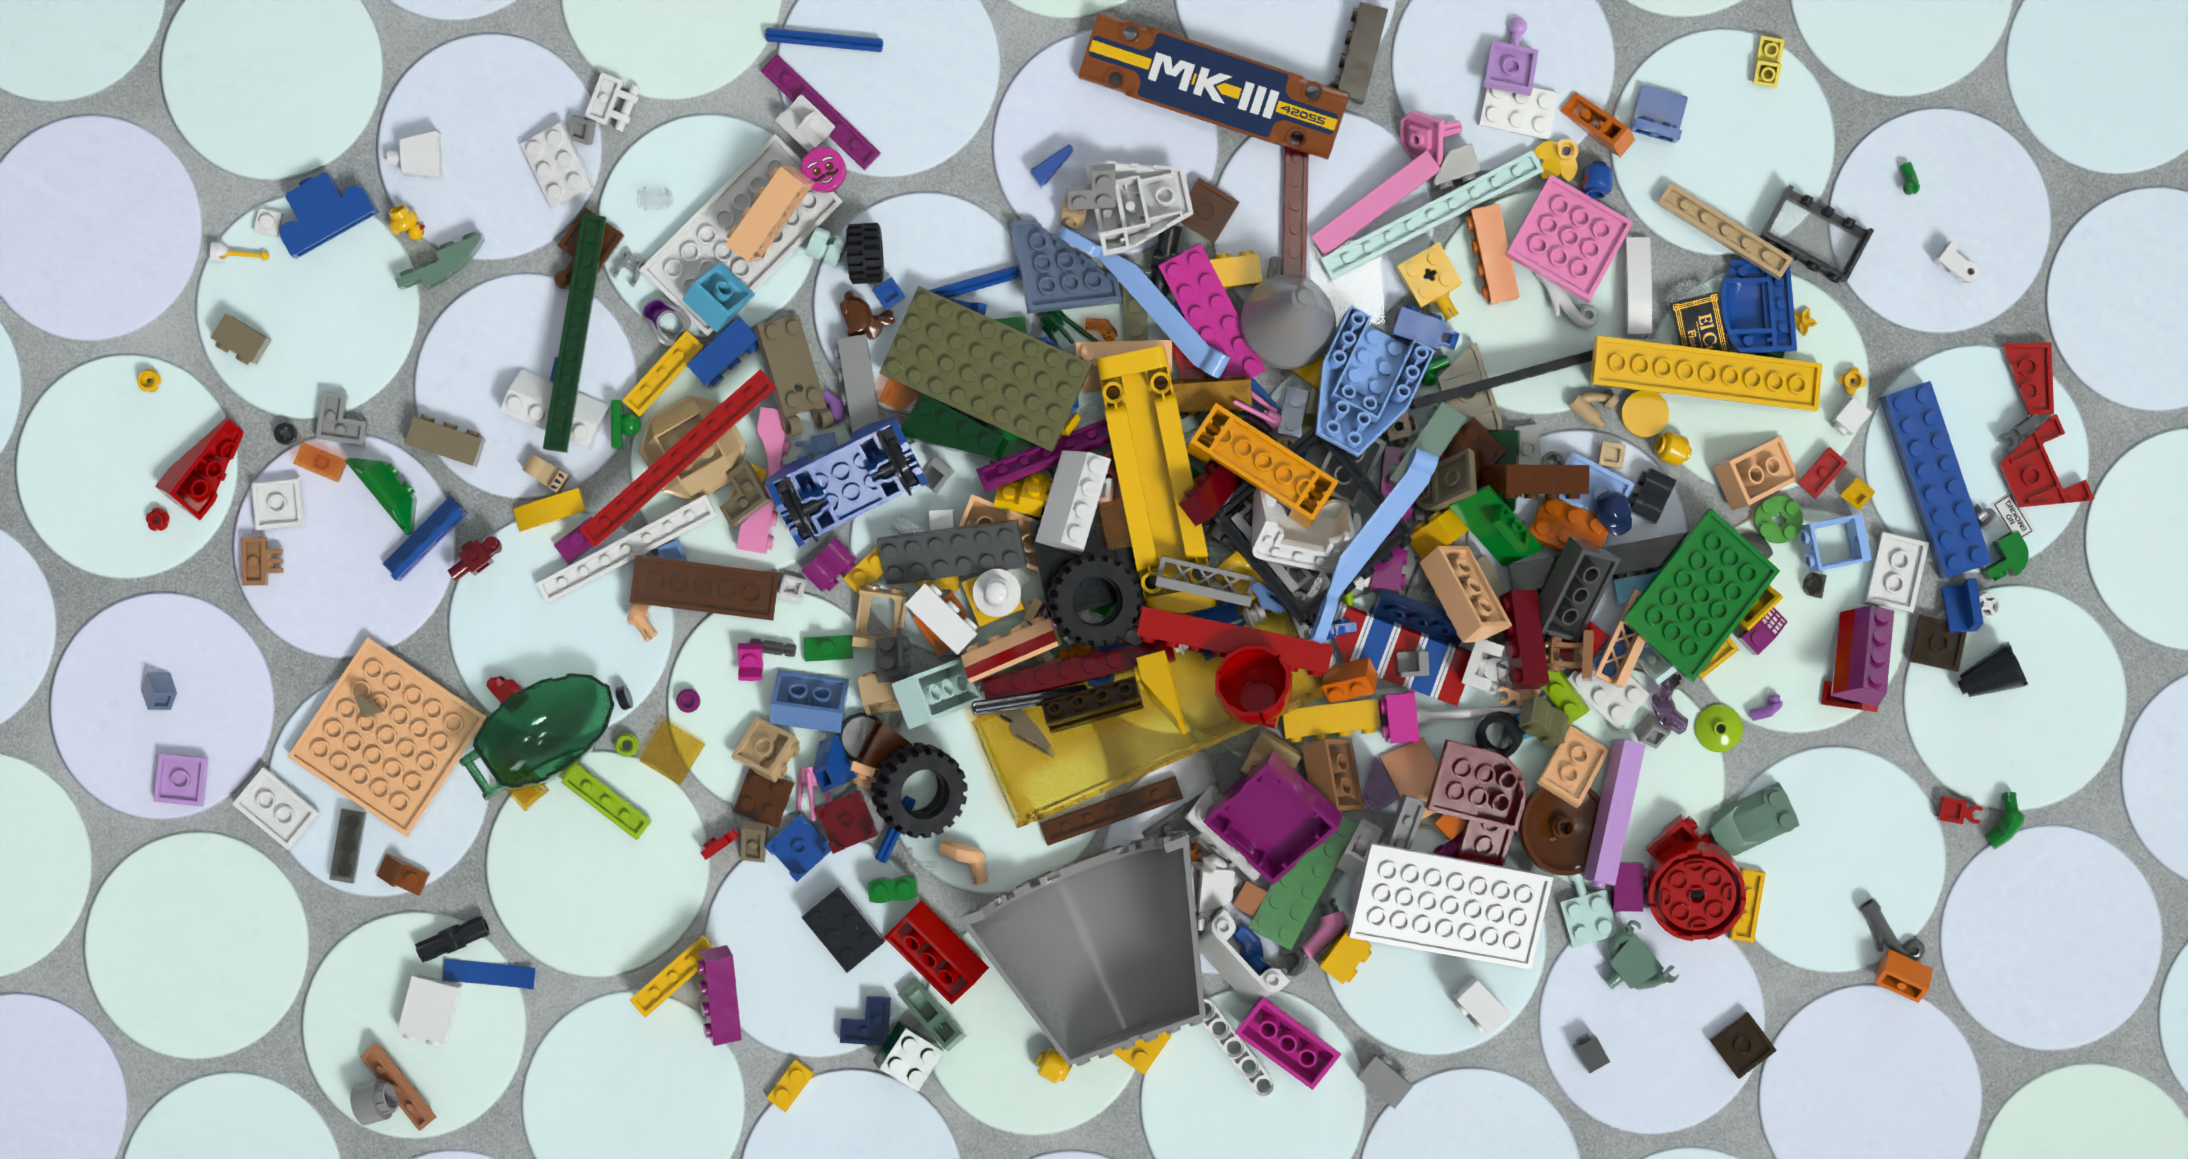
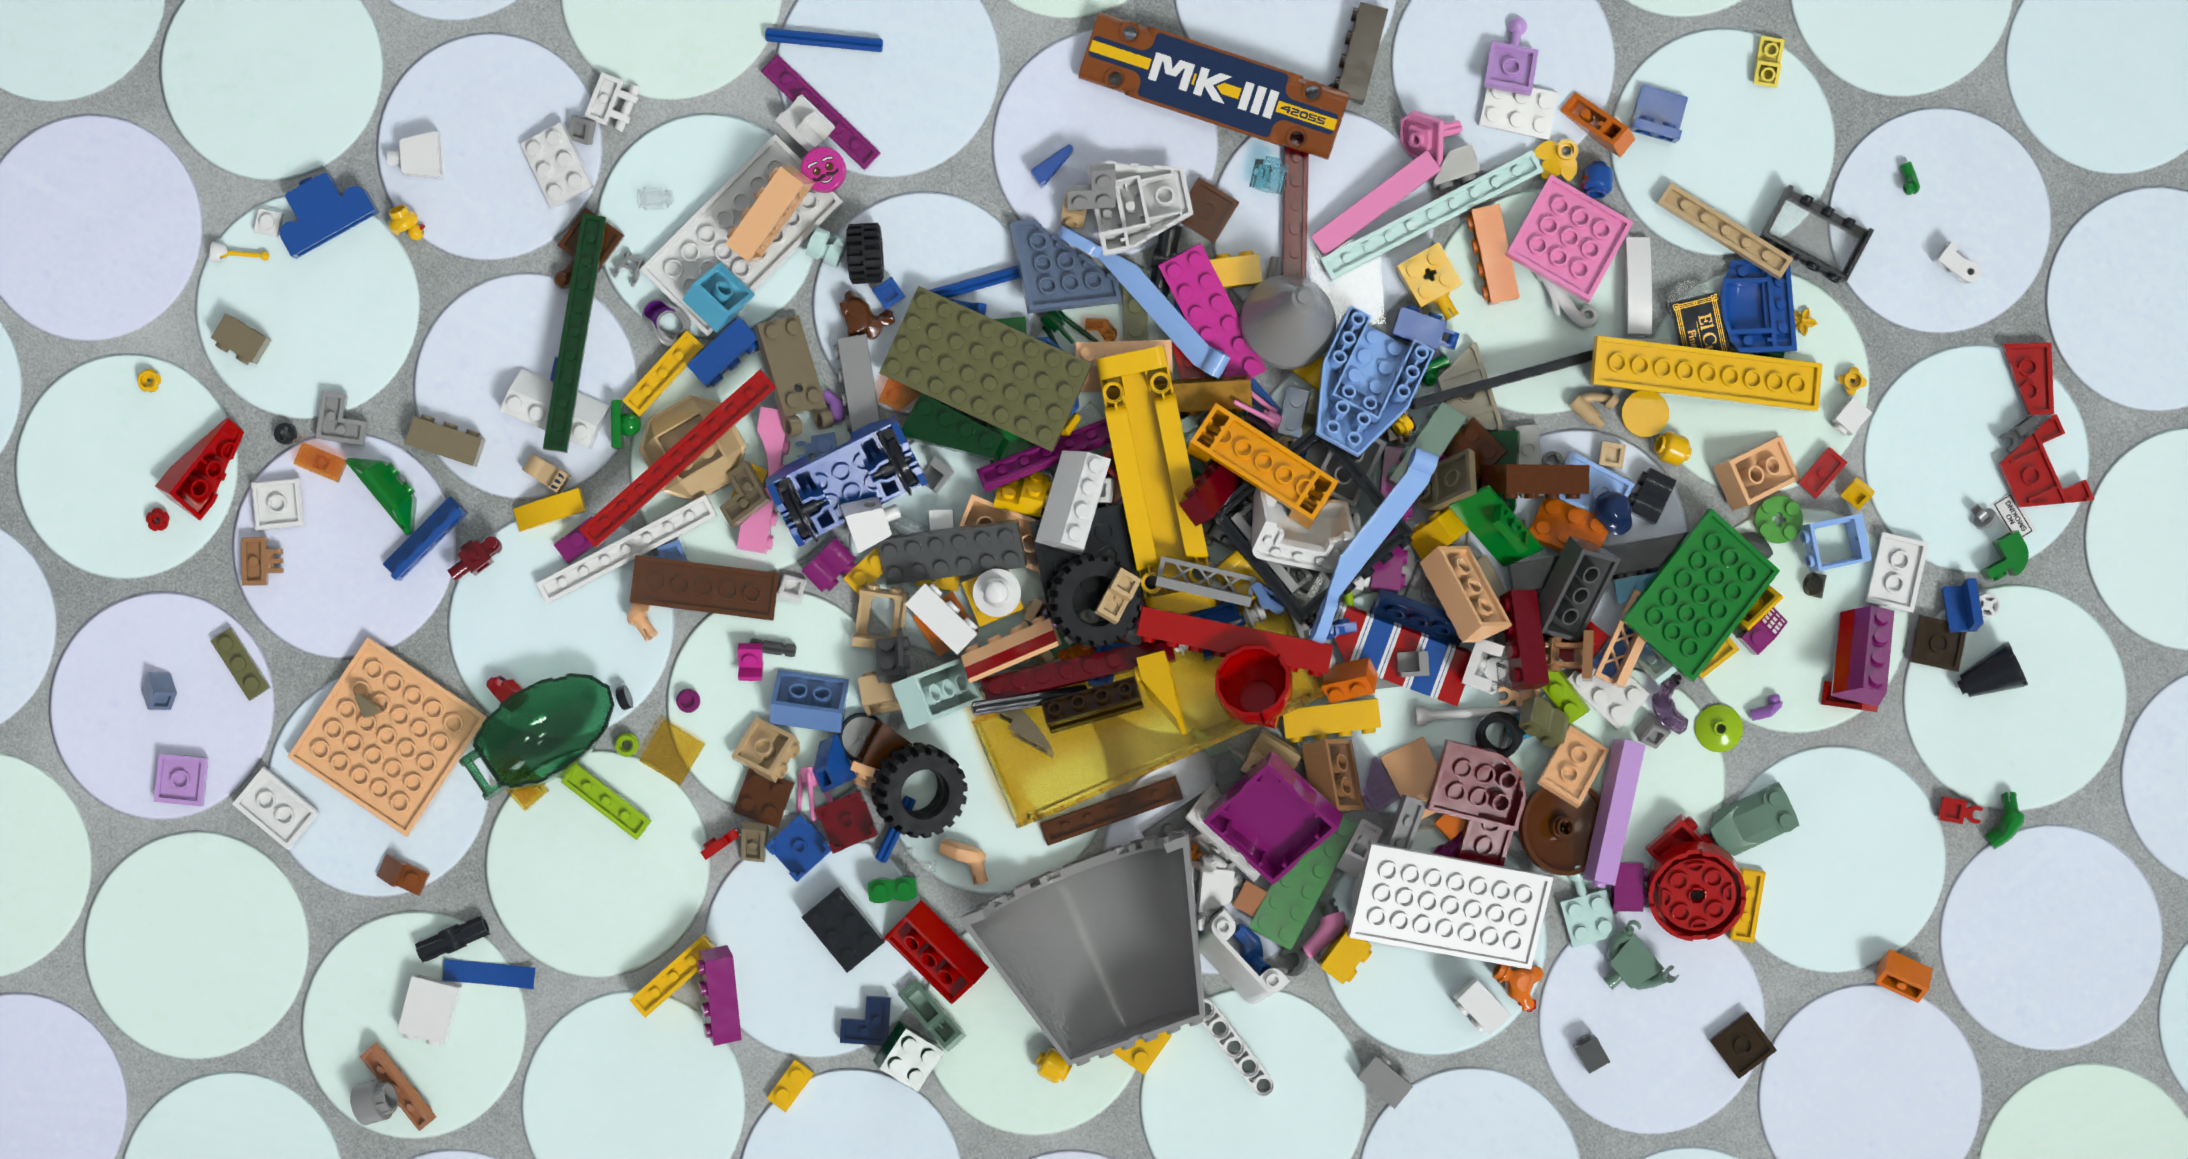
(240, 664): none -> olive plate
(348, 845): clear smoke plate -> none
(451, 260): sand green slope -> none
(828, 648): green tile -> none
(868, 521): none -> white torso
(1114, 524): clear orange plate -> none
(1118, 595): none -> tan slope
(1269, 175): none -> clear light blue brick
(1287, 1042): dark pink slope -> none
(1399, 717): dark pink brick -> none
(1403, 425): none -> yellow plate
(1418, 513): dark grey tile -> none
(1519, 983): none -> orange animal
(1883, 932): dark grey plant -> none
(1935, 480): blue brick -> none

